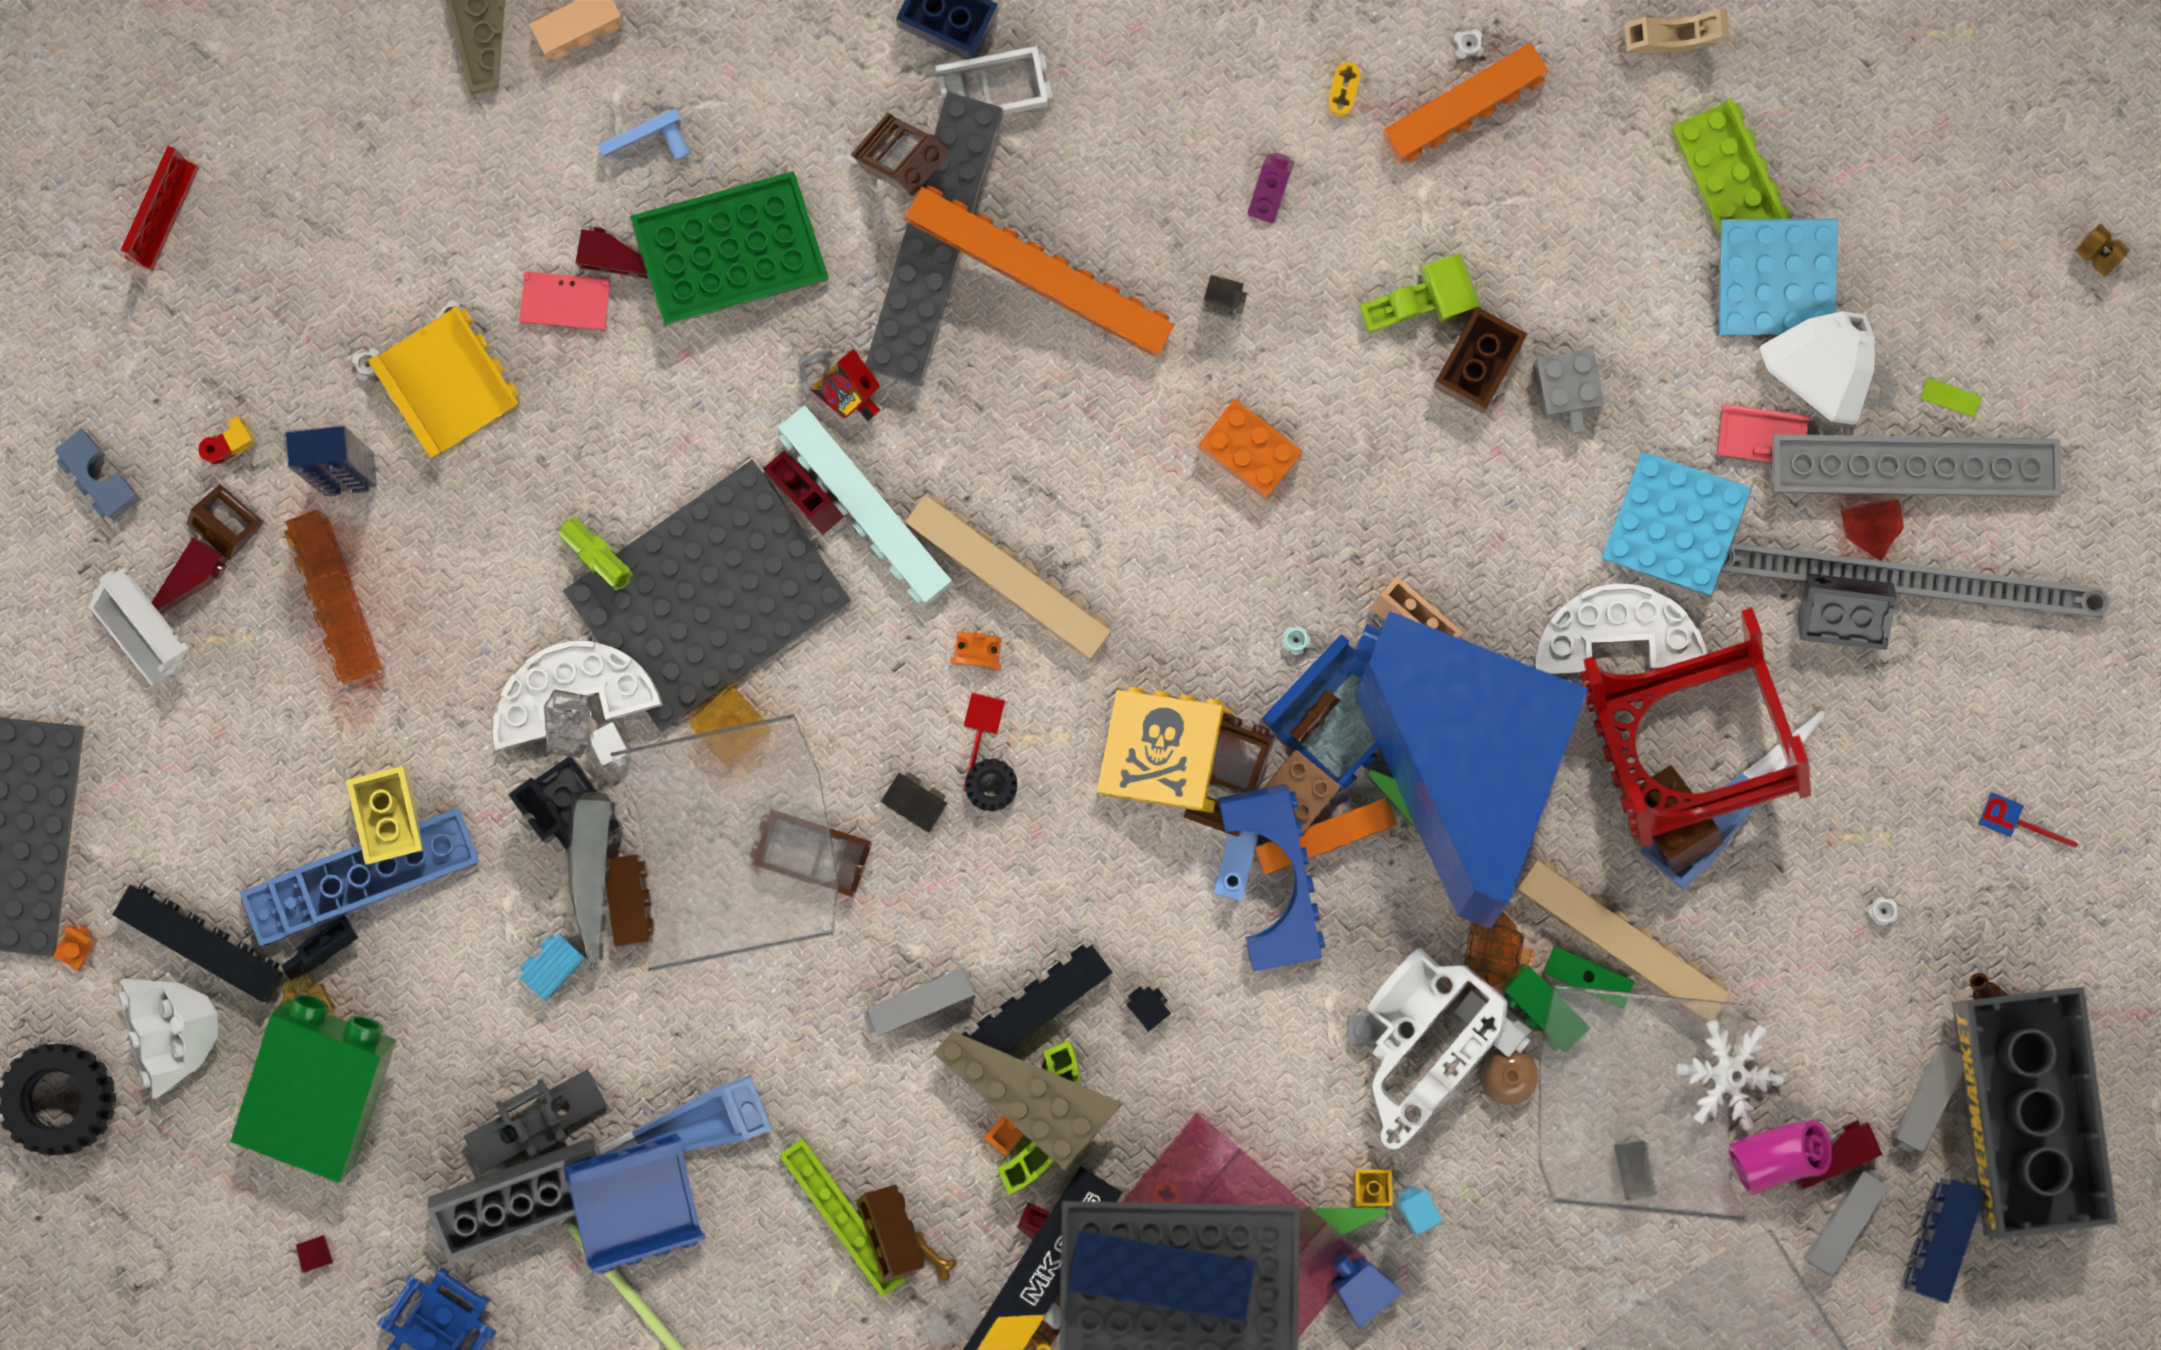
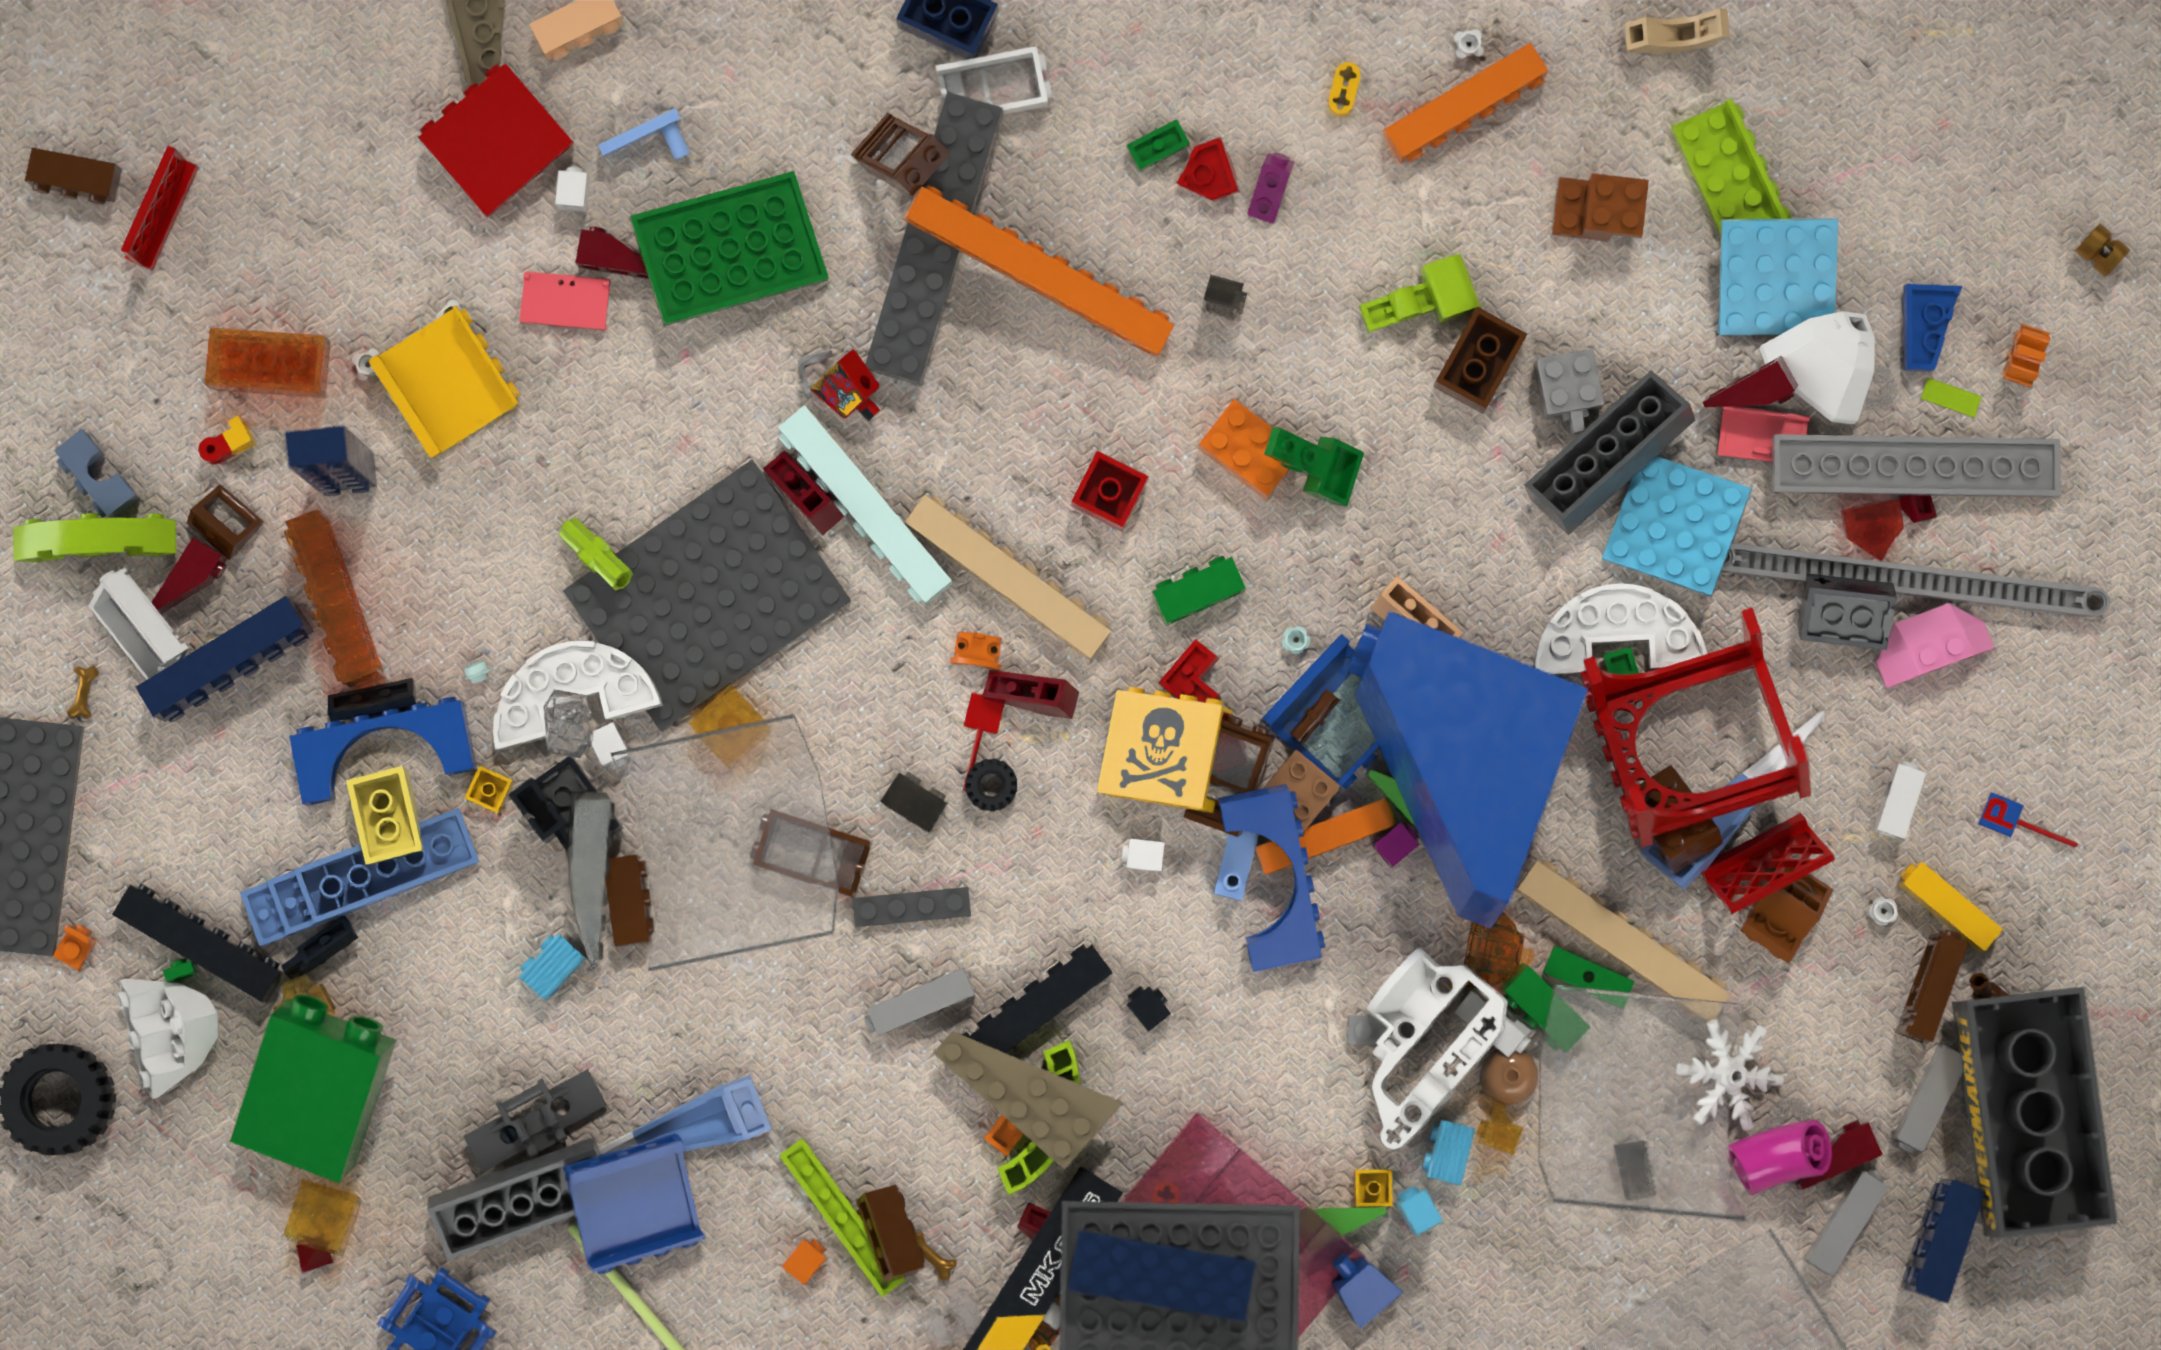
(73, 176): none -> reddish brown brick
(85, 677): none -> pearl gold piece
(94, 537): none -> lime brick
(180, 970): none -> green plate
(224, 660): none -> dark blue brick
(267, 362): none -> clear orange brick
(321, 751): none -> blue arch
(322, 1217): none -> clear yellow brick
(371, 699): none -> black plate
(476, 672): none -> light aqua plate
(489, 789): none -> yellow piece
(495, 139): none -> red panel
(572, 190): none -> white brick
(805, 1260): none -> orange brick
(911, 907): none -> dark grey plate
(1032, 693): none -> dark red slope
(1109, 491): none -> red brick
(1143, 855): none -> white brick
(1158, 145): none -> green plate
(1188, 672): none -> red plate
(1198, 590): none -> green brick
(1210, 171): none -> red plate
(1329, 464): none -> green plate
(1397, 844): none -> magenta brick
(1449, 1152): none -> medium azure brick
(1498, 1131): none -> clear yellow brick
(1600, 207): none -> dark orange bracket
(1610, 452): none -> dark grey brick
(1620, 662): none -> green plate
(1760, 387): none -> dark red slope
(1763, 852): none -> red fence
(1787, 916): none -> dark orange bracket
(1899, 800): none -> white brick
(1918, 507): none -> dark red slope
(1925, 322): none -> blue wing
(1931, 643): none -> bright pink wedge
(1932, 986): none -> reddish brown door
(1949, 906): none -> yellow brick
(2026, 355): none -> orange gear

